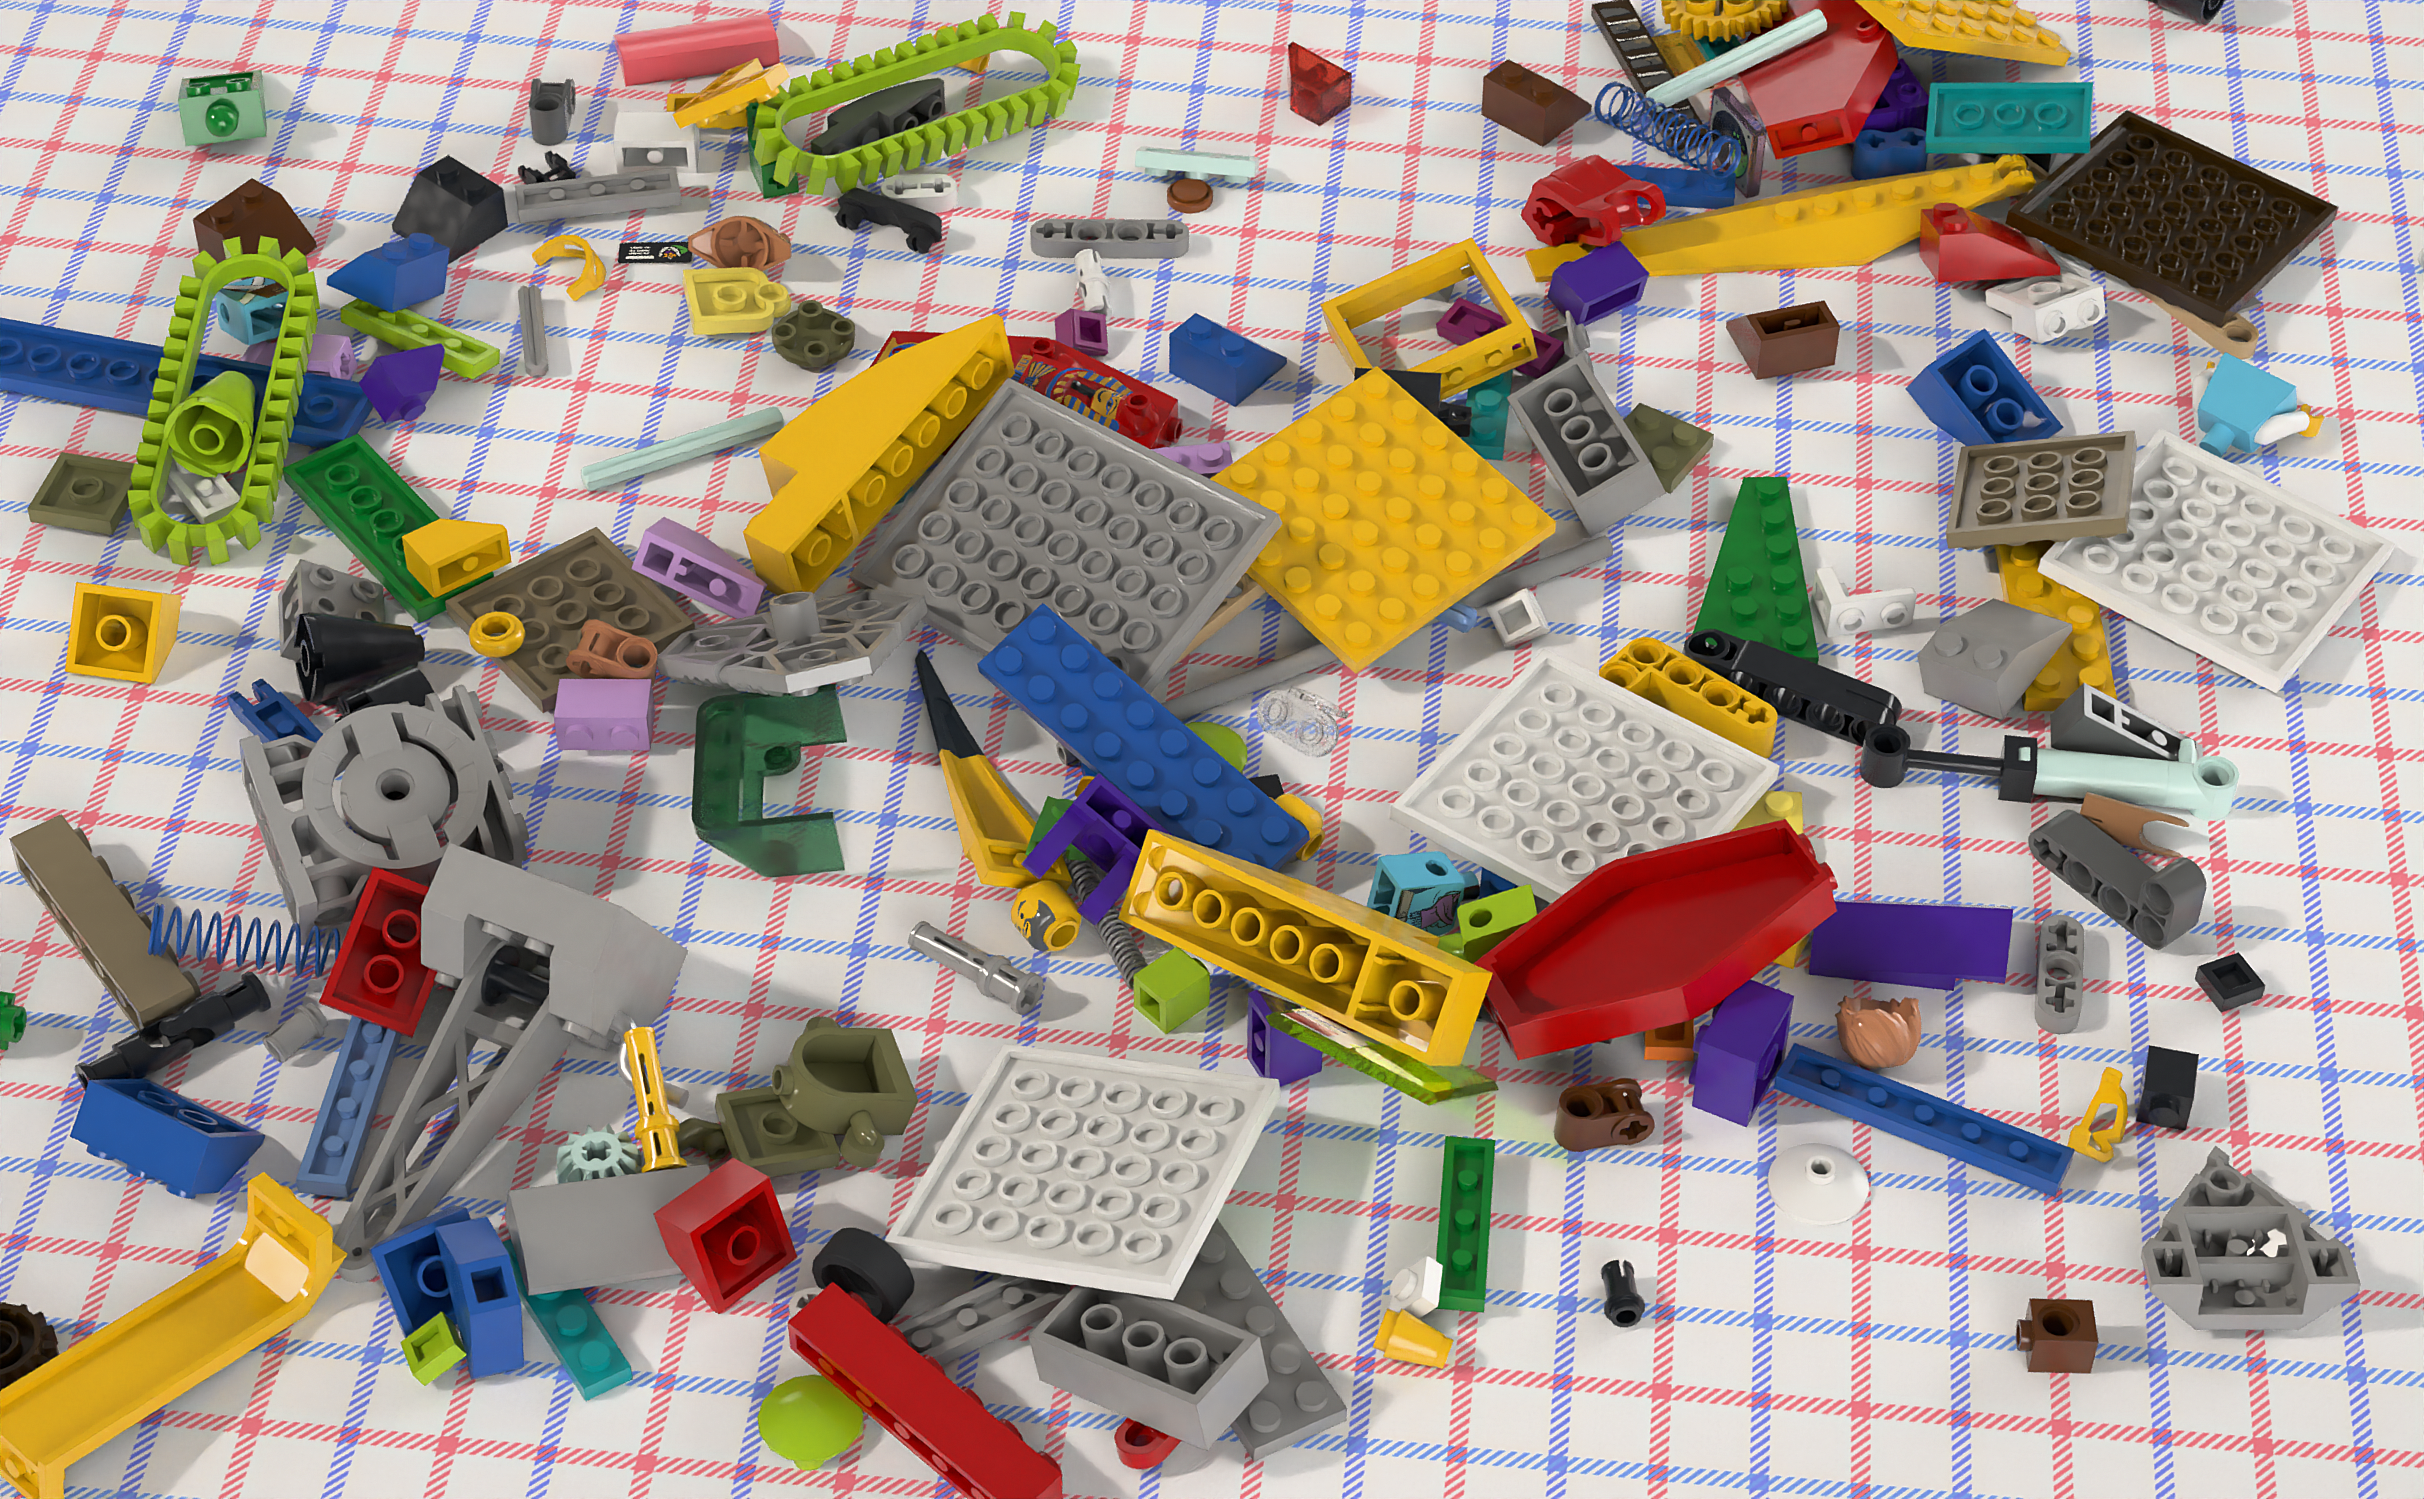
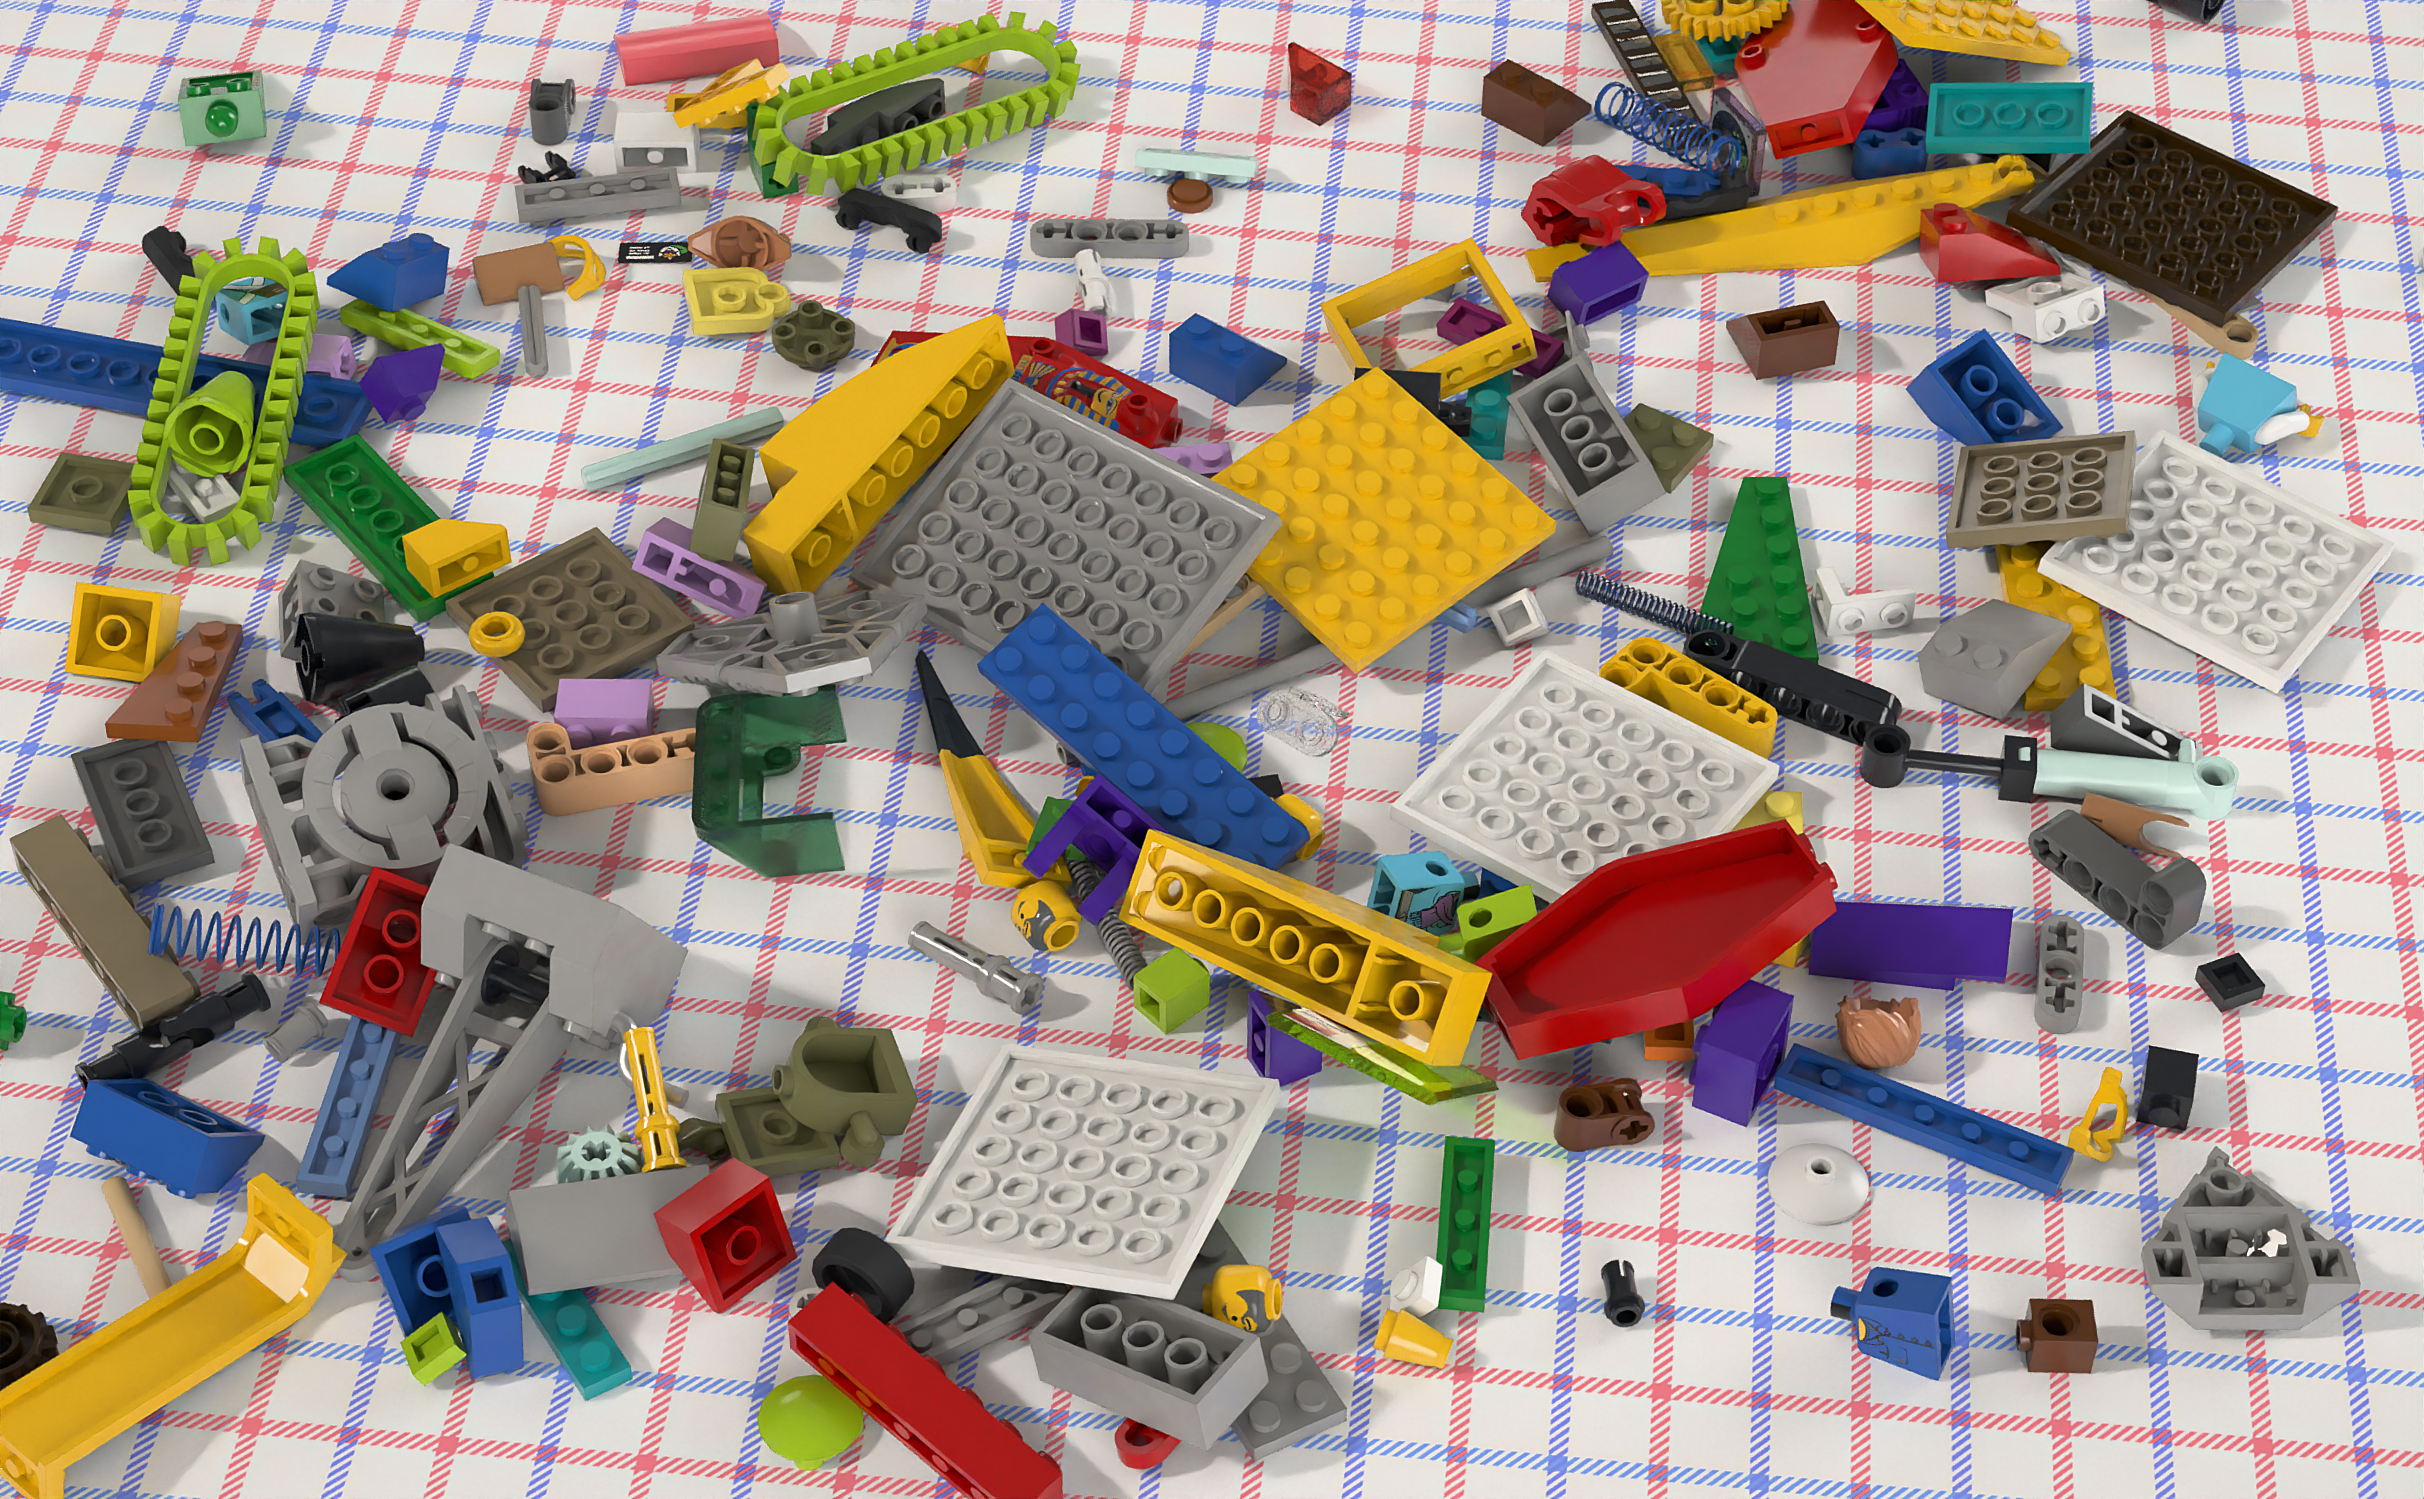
(136, 1236): none -> tan piece
(142, 810): none -> dark grey plate
(167, 254): none -> black piece
(182, 688): none -> dark orange wing
(251, 213): reddish brown slope -> none
(452, 207): black slope -> none
(504, 272): none -> medium nougat slope
(607, 773): none -> light nougat beam
(612, 654): nougat piece -> none
(722, 501): none -> olive brick
(1244, 1297): none -> yellow head
(1677, 625): none -> dark blue piece
(1731, 196): none -> black piece
(1738, 59): light aqua axle -> none
(1902, 1318): none -> blue torso

